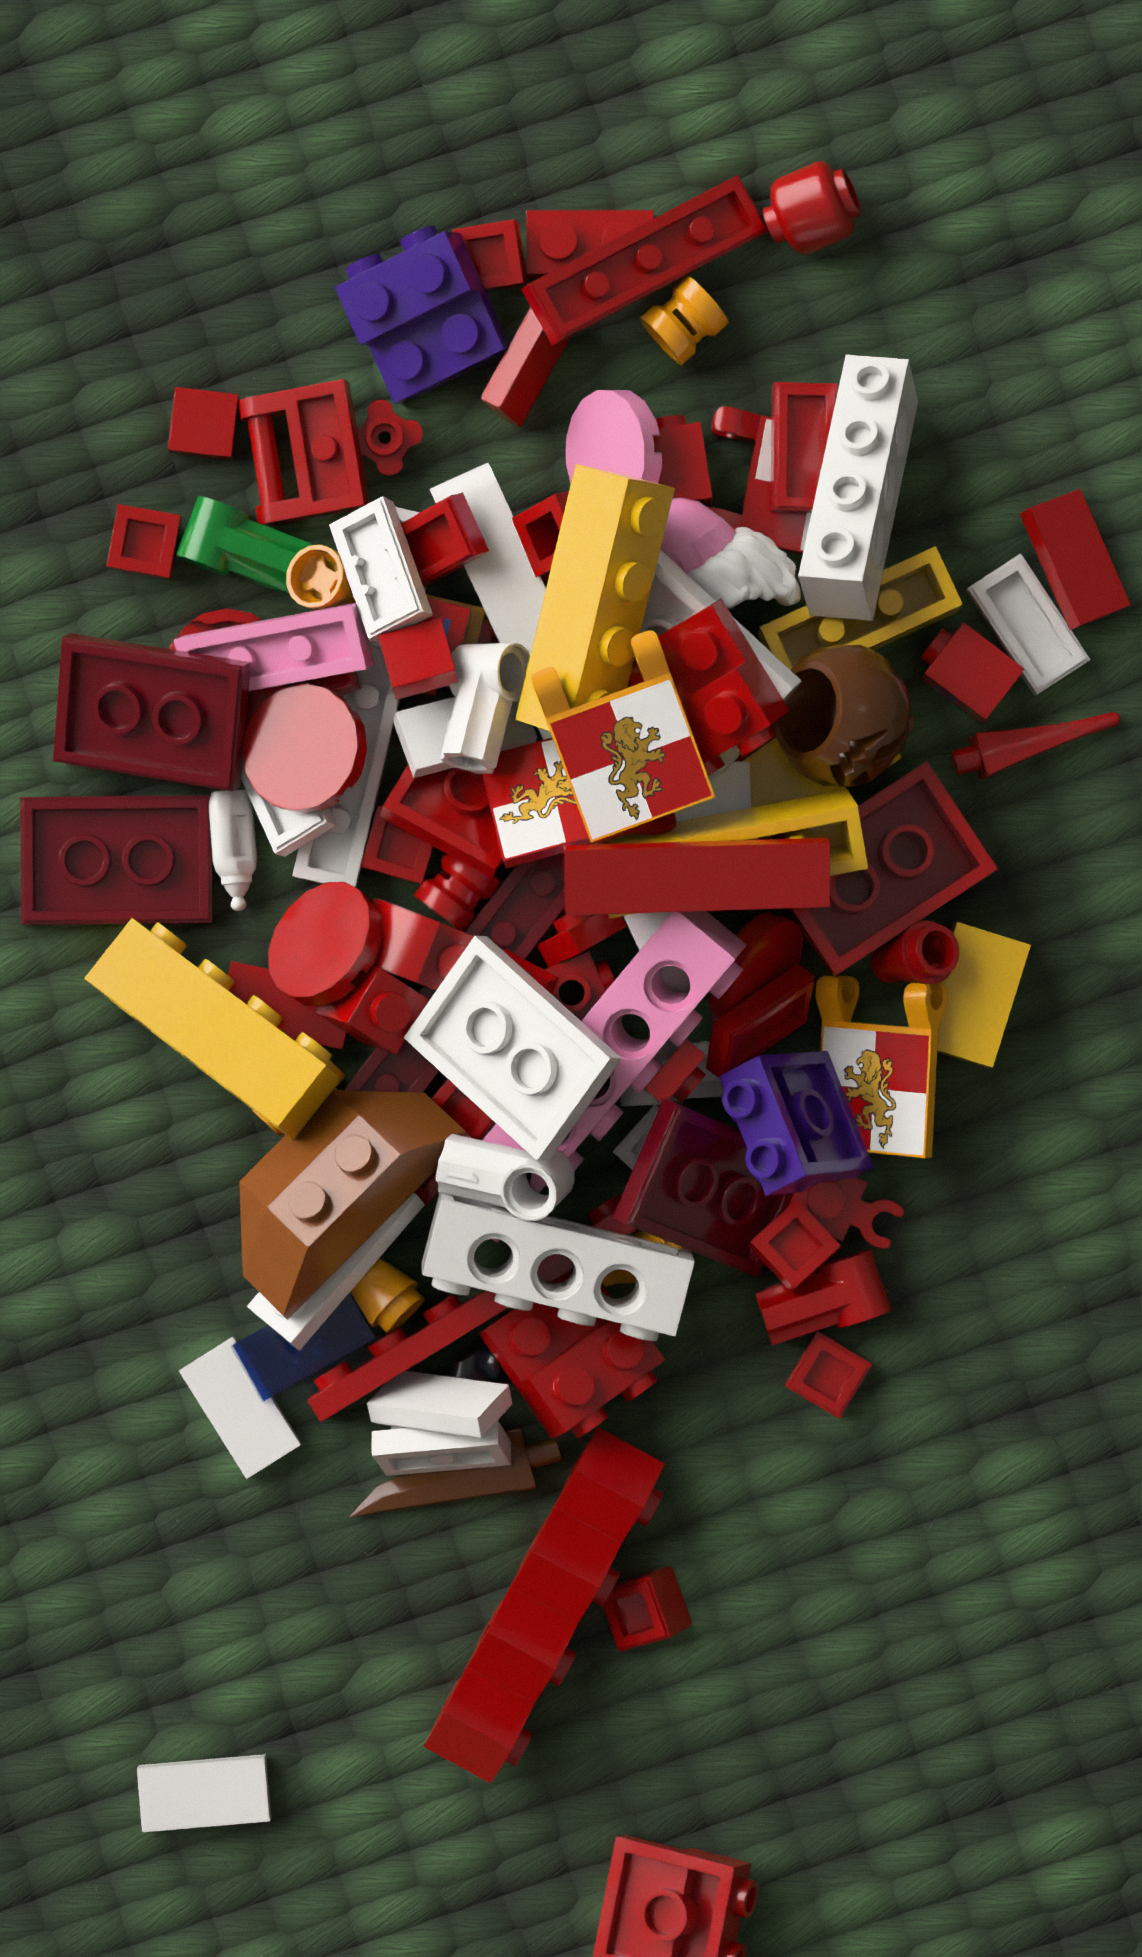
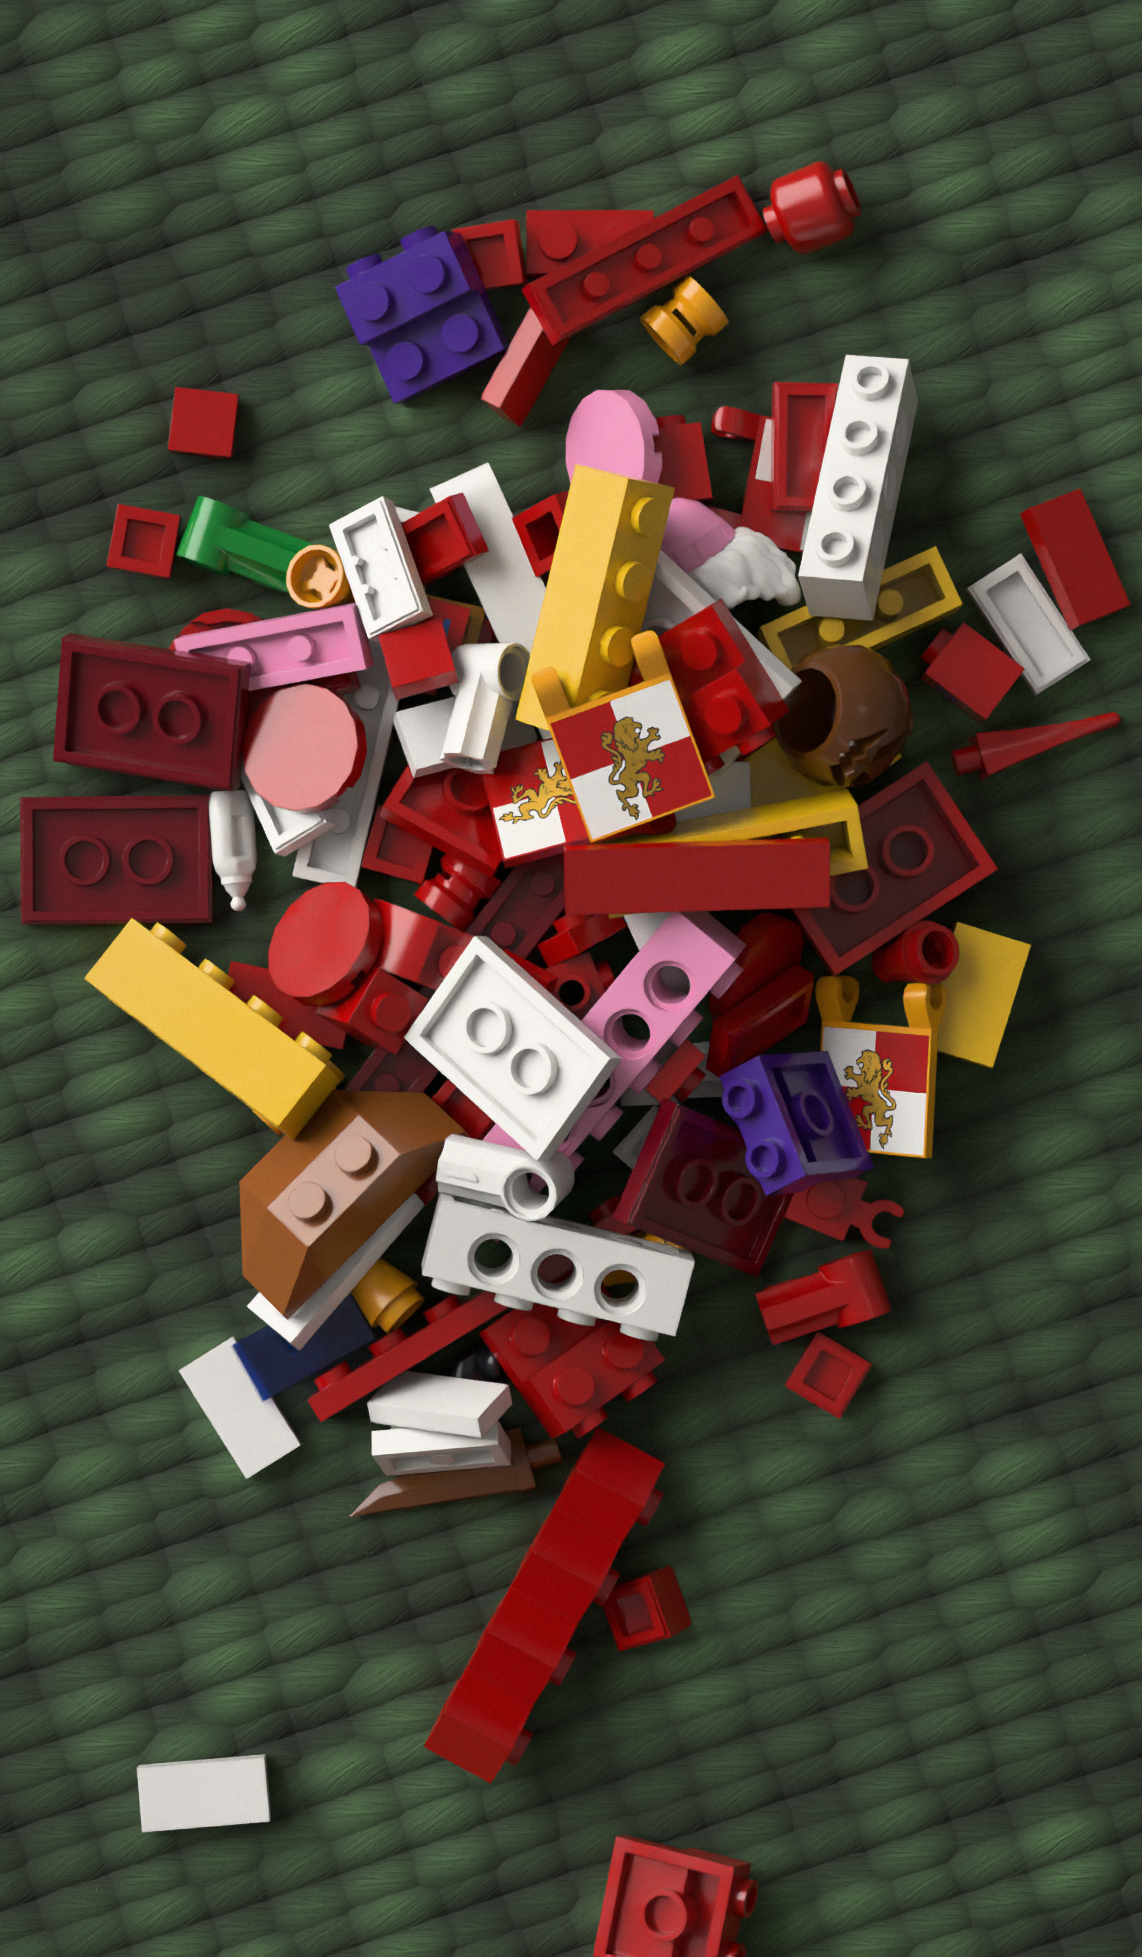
(323, 452): red plate -> none
(403, 435): red plate -> none
(794, 1246): red tile -> none

